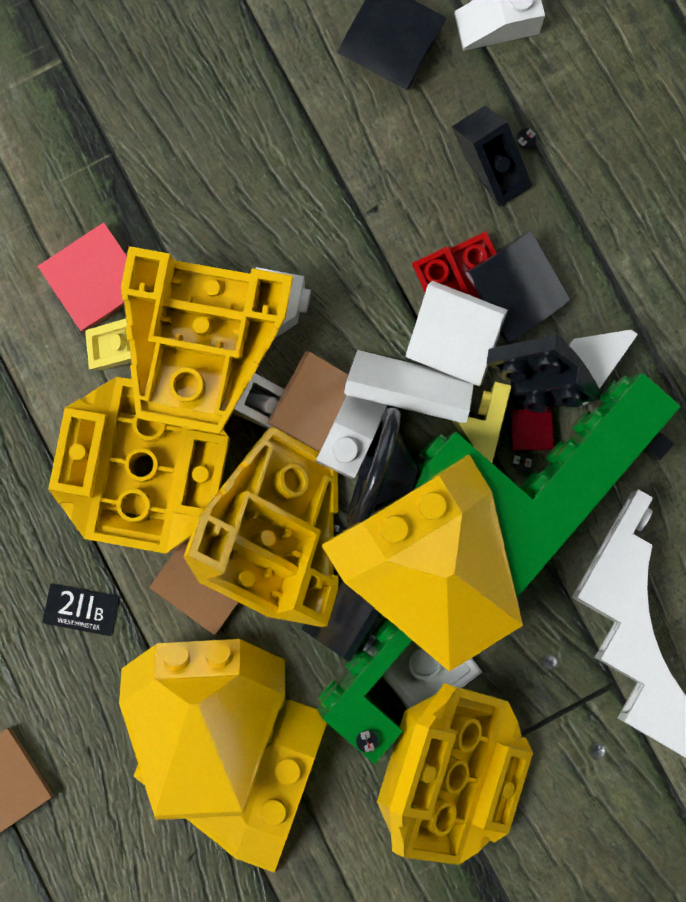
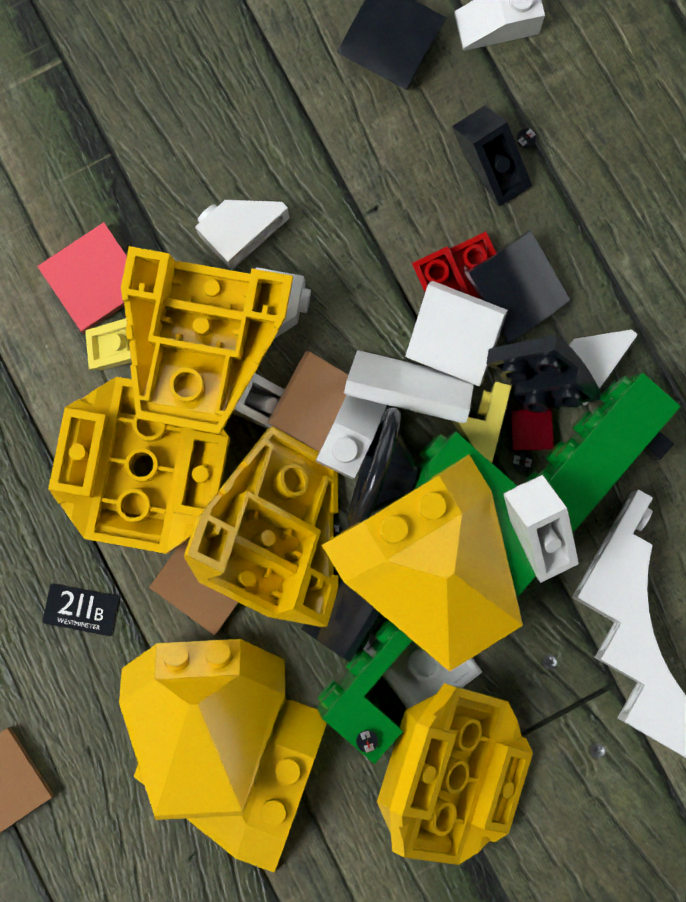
(239, 227): none -> white slope
(542, 527): none -> white slope

